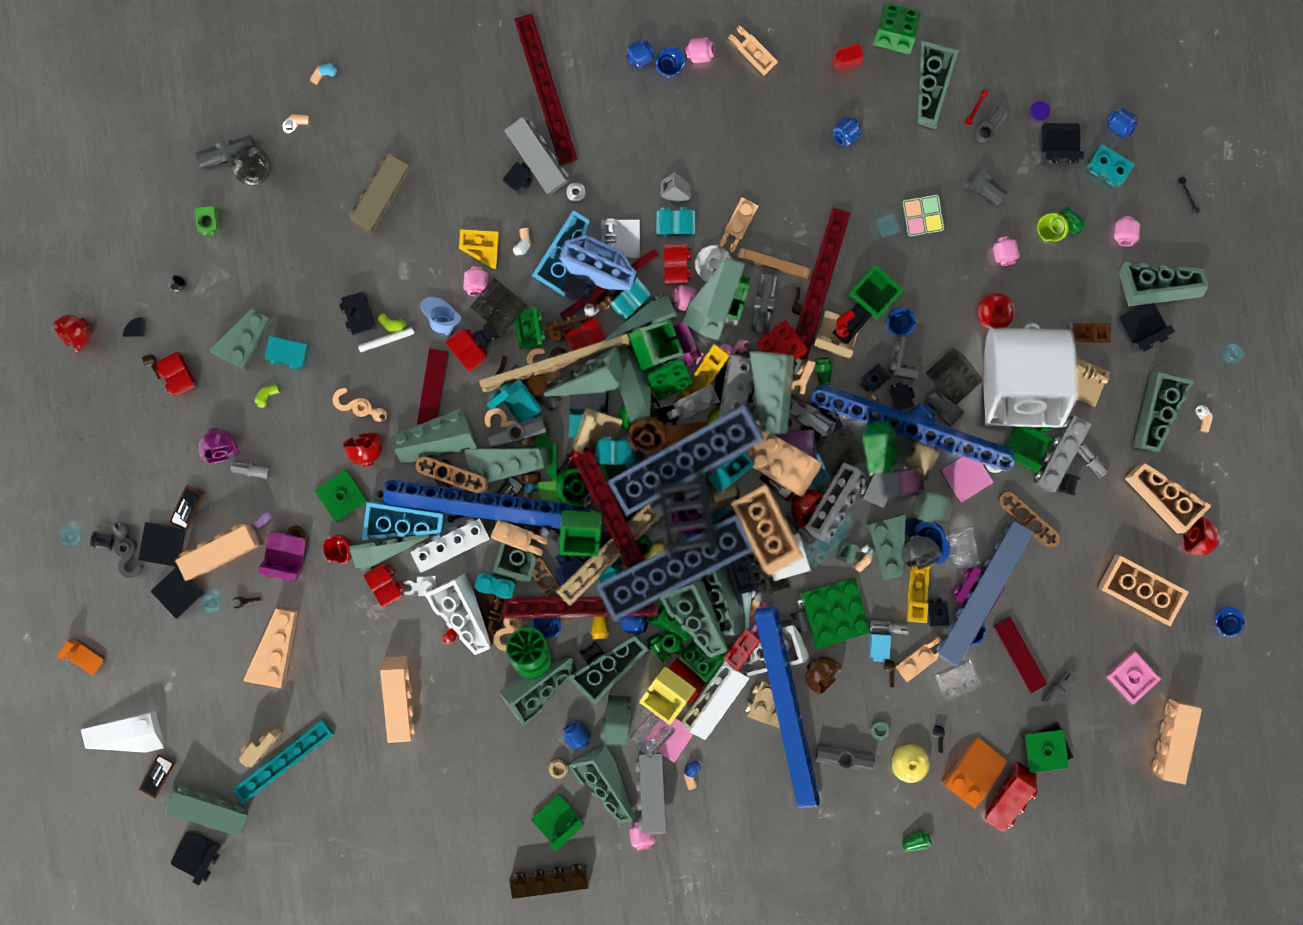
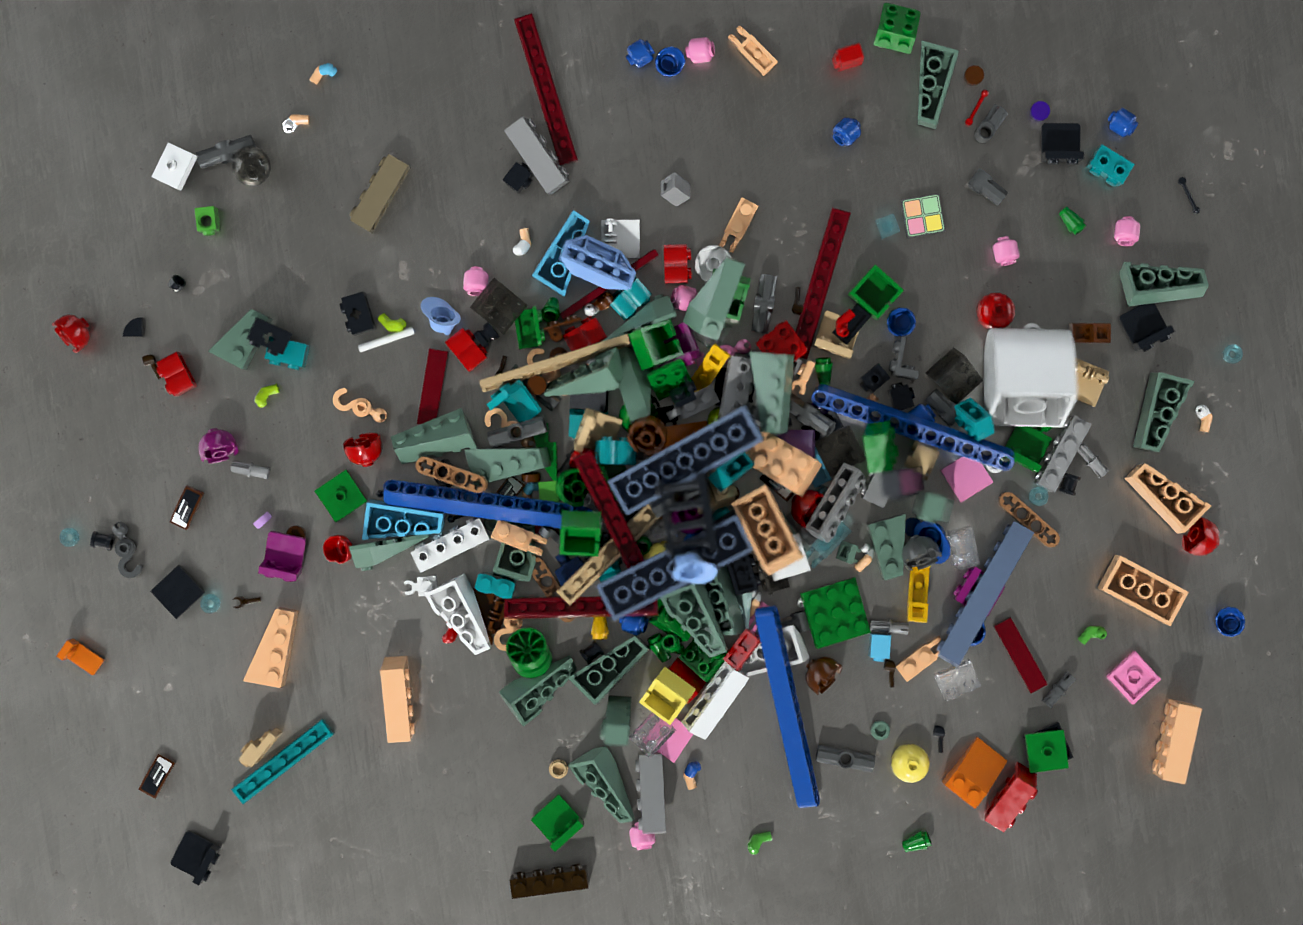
(131, 734): white wedge -> none
(160, 544): black tile -> none
(174, 166): none -> white plate
(205, 810): sand green wedge -> none
(218, 552): light nougat brick -> none
(262, 327): none -> black brick
(384, 585): red brick -> none
(480, 245): yellow wing -> none
(547, 626): blue hair -> none
(550, 311): none -> green cone
(575, 198): white plate -> none
(576, 735): blue head -> none
(578, 287): black brick -> none
(675, 222): teal brick -> none
(683, 394): none -> black bracket
(692, 569): none -> light blue piece
(756, 841): none -> bright green arm
(762, 706): tan plate -> none
(774, 263): medium nougat beam -> none
(937, 612): black brick -> none
(974, 75): none -> reddish brown tile
(974, 419): none -> teal brick
(1044, 496): none -> clear light blue plate
(1053, 227): lime hair -> none
(1092, 632): none -> bright green arm

